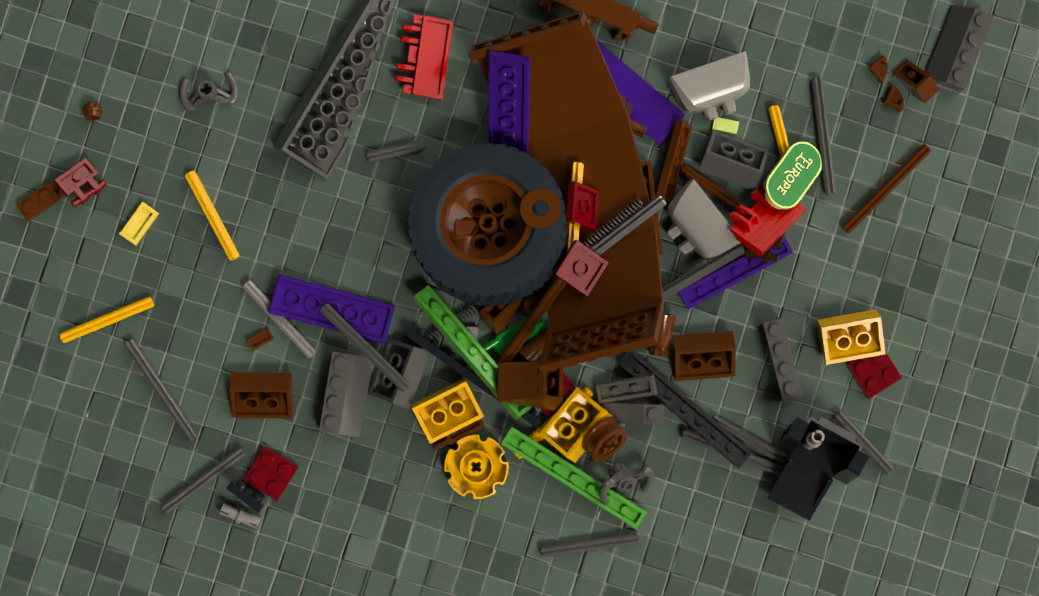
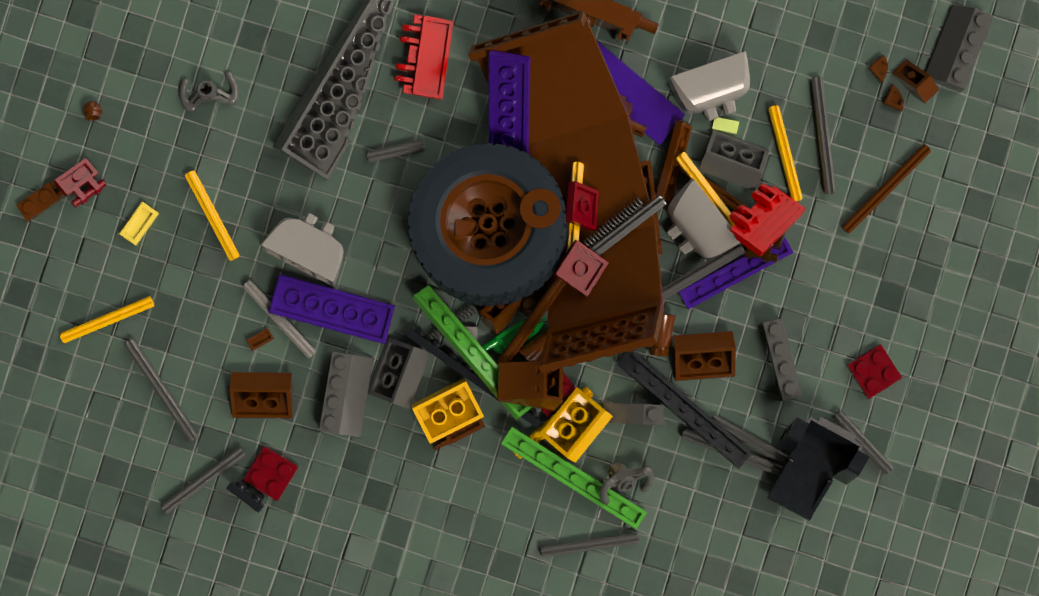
(240, 515): light grey pin -> none
(306, 247): none -> light grey hips
(365, 347): dark grey axle -> none
(474, 450): yellow piece -> none
(604, 439): reddish brown wheel -> none
(626, 388): dark grey tile -> none
(692, 172): none -> yellow axle
(792, 175): tile -> none
(813, 439): light grey pin -> none
(851, 336): yellow slope -> none

